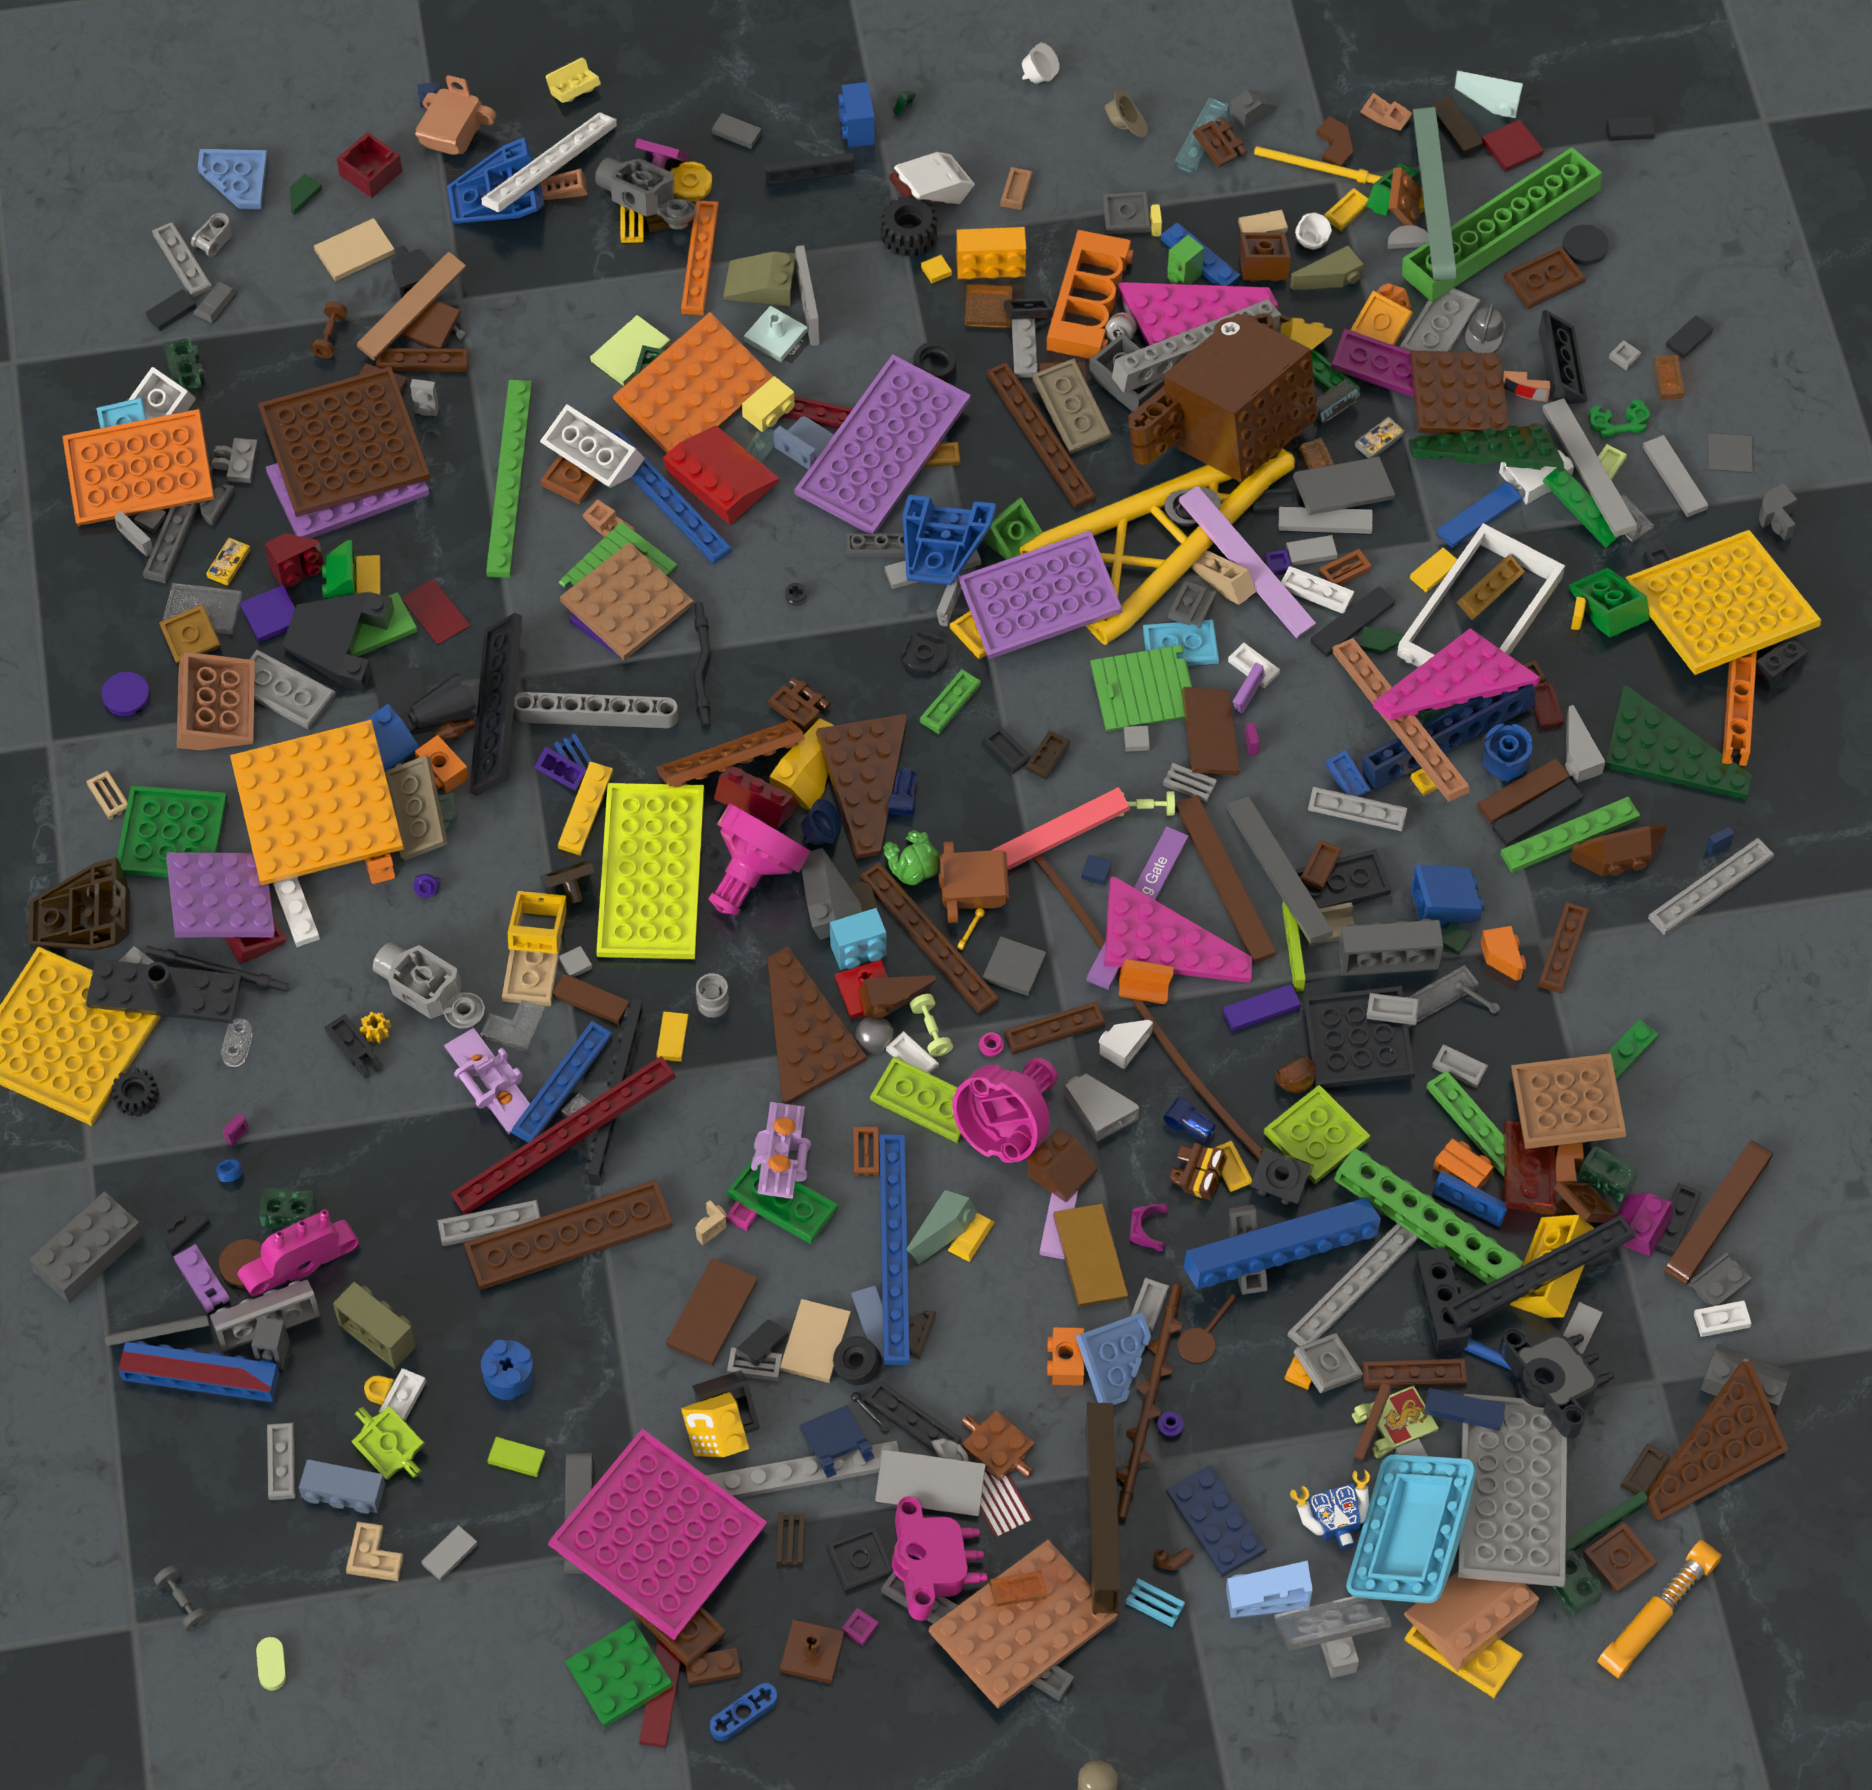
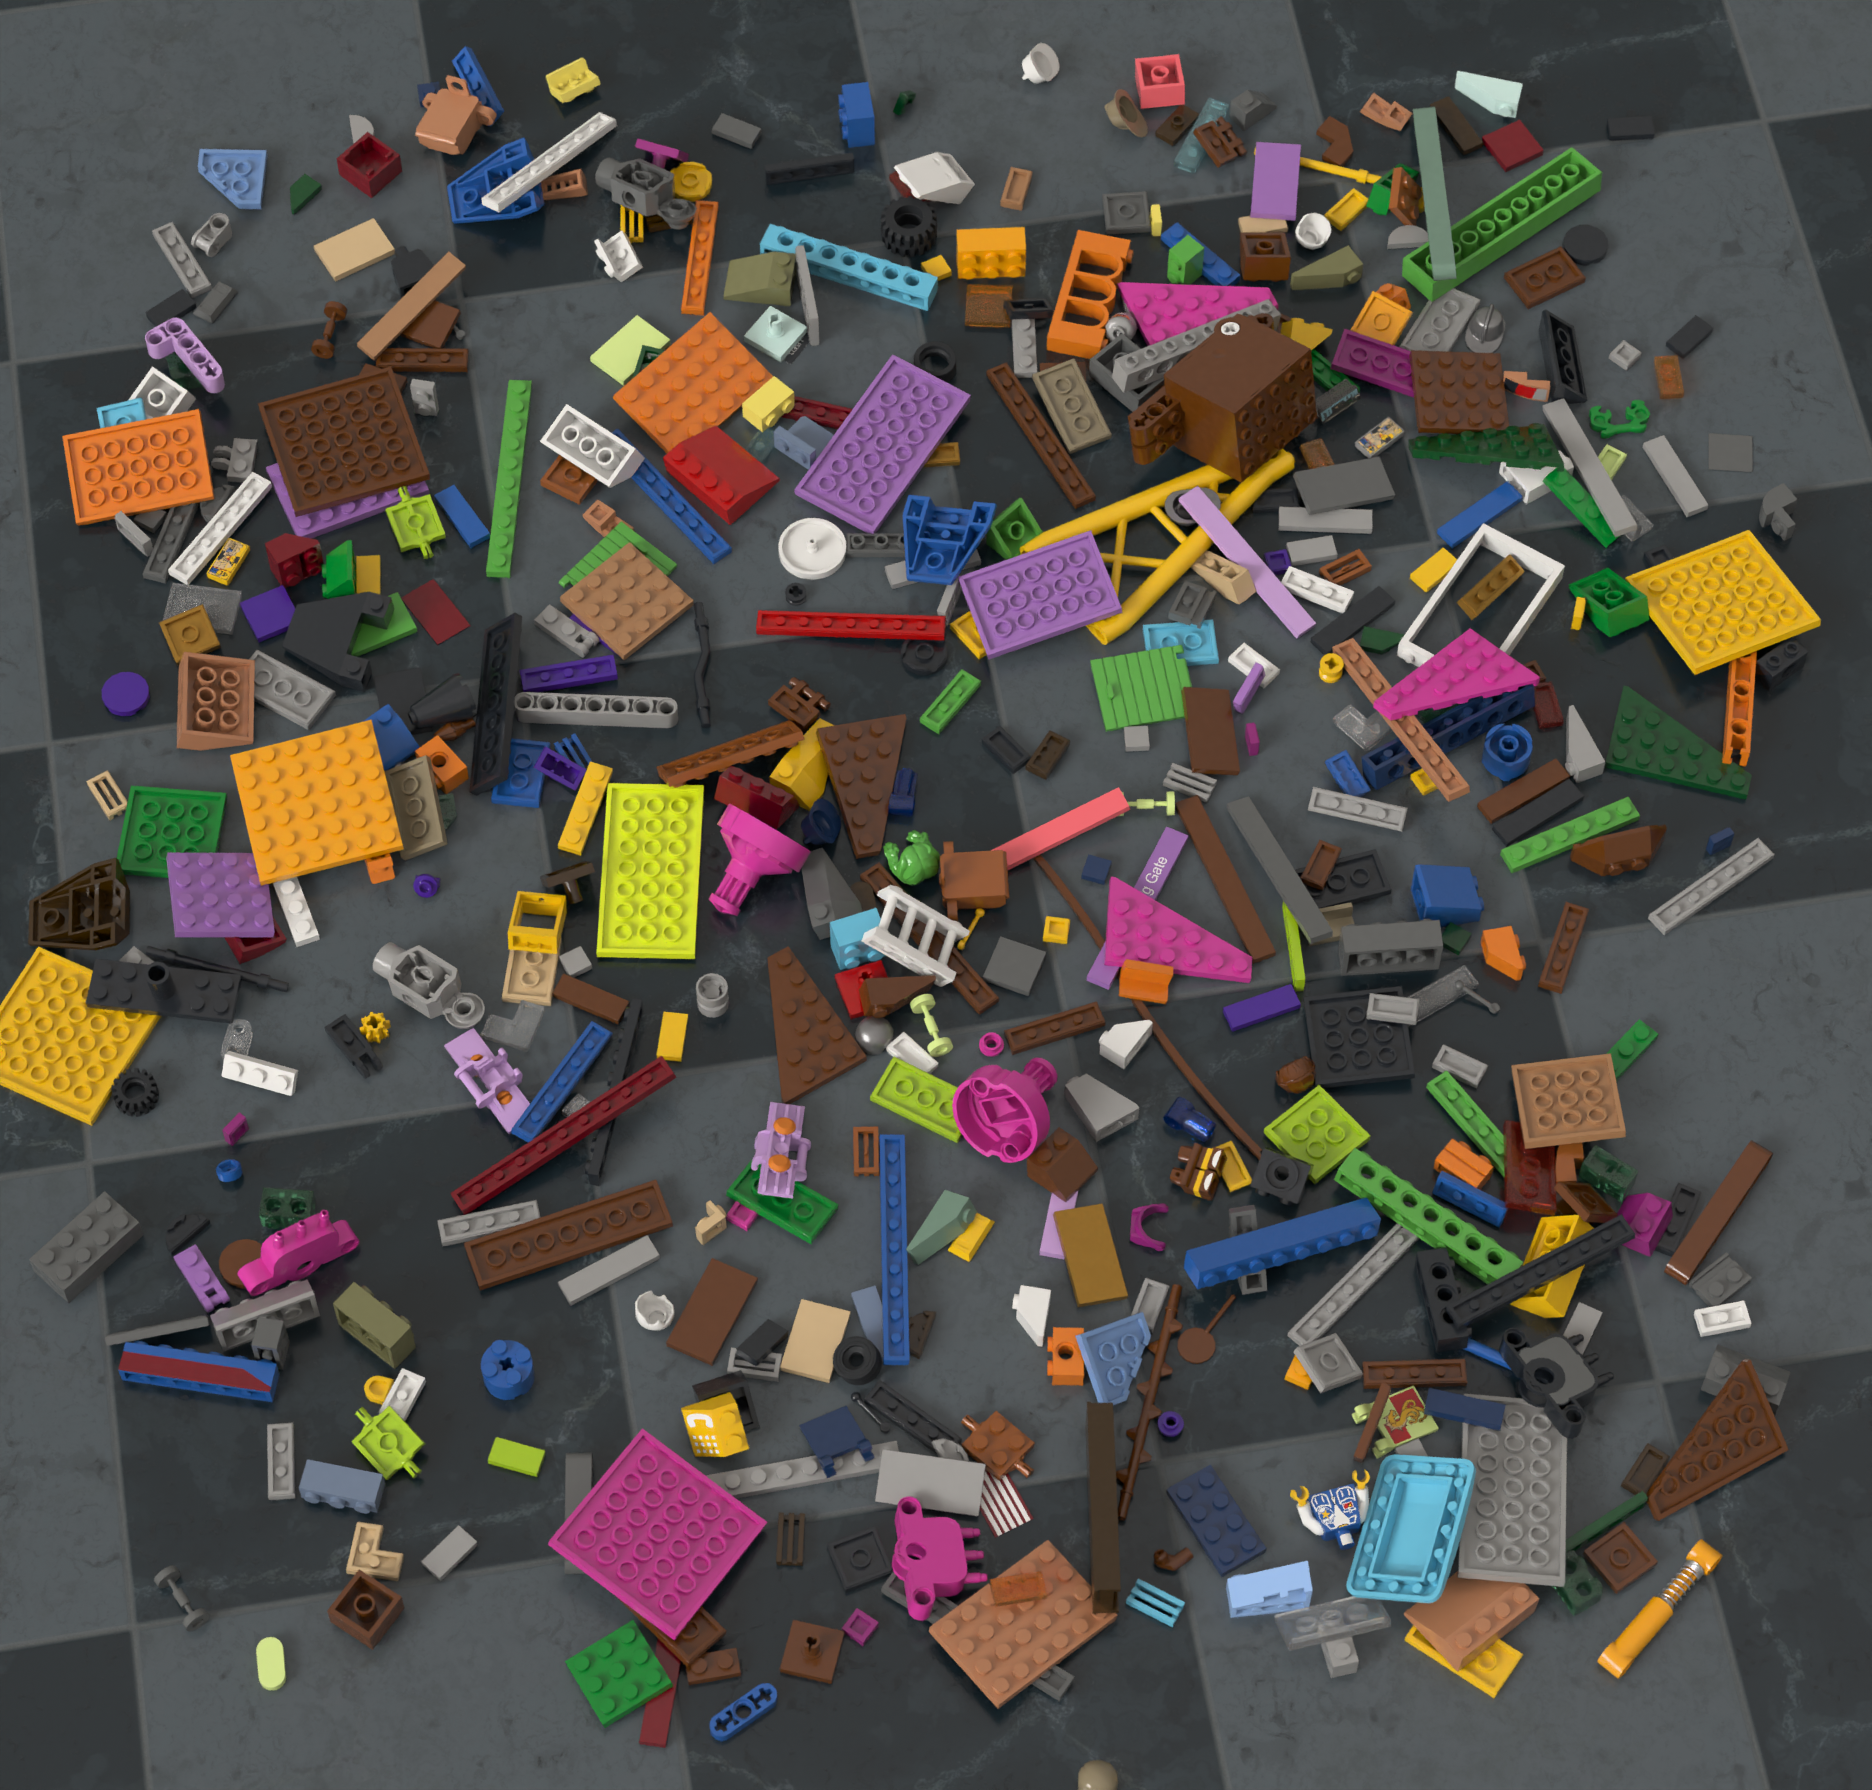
(177, 337): none -> lavender beam
(220, 528): none -> white plate
(259, 1073): none -> white plate
(359, 127): none -> light grey tile
(366, 1609): none -> reddish brown brick
(415, 522): none -> lime plate
(462, 516): none -> blue tile
(478, 84): none -> blue plate
(524, 782): none -> blue tile
(566, 631): none -> light grey plate
(569, 674): none -> dark purple plate
(609, 1270): none -> light grey tile
(618, 256): none -> white bracket
(654, 1311): none -> white hair
(812, 548): none -> white piece
(851, 625): none -> red tile
(855, 268): none -> medium azure brick
(899, 948): none -> white fence
(1032, 1311): none -> white slope
(1056, 930): none -> yellow tile
(1159, 81): none -> coral brick
(1177, 125): none -> dark brown plate
(1275, 181): none -> medium lavender tile
(1333, 673): none -> yellow wheel
(1362, 730): none -> clear tile

